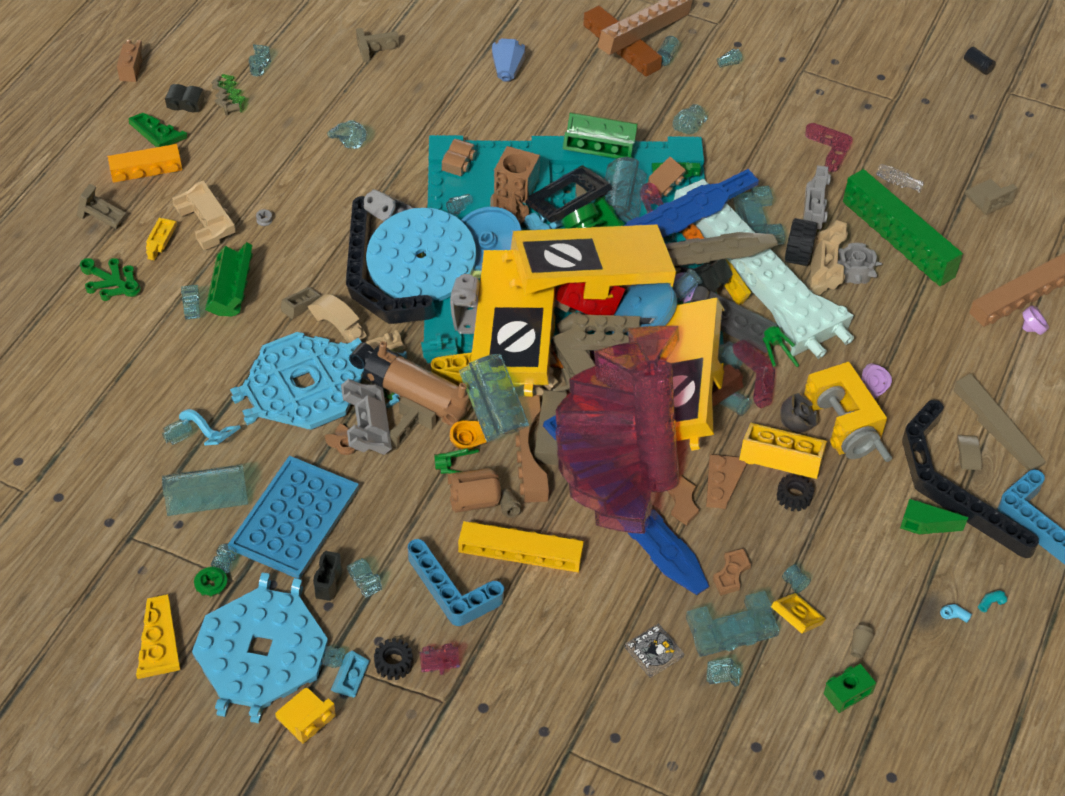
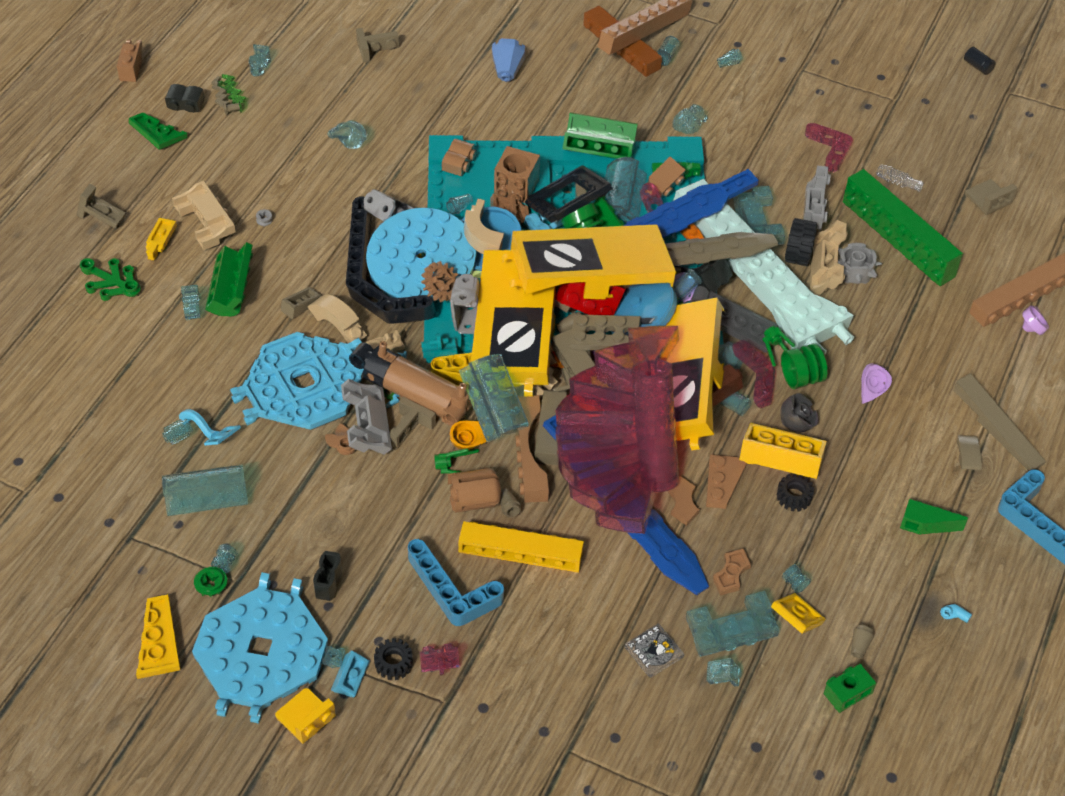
(144, 163): light orange brick -> none
(294, 517): dark azure plate -> none
(364, 578): clear light blue leg -> none
(439, 281): none -> medium nougat gear
(477, 234): none -> tan arch
(737, 287): yellow hinge -> none
(804, 366): none -> green wheel
(860, 418): yellow piece -> none
(954, 497): black beam -> none
(989, 598): teal arm -> none

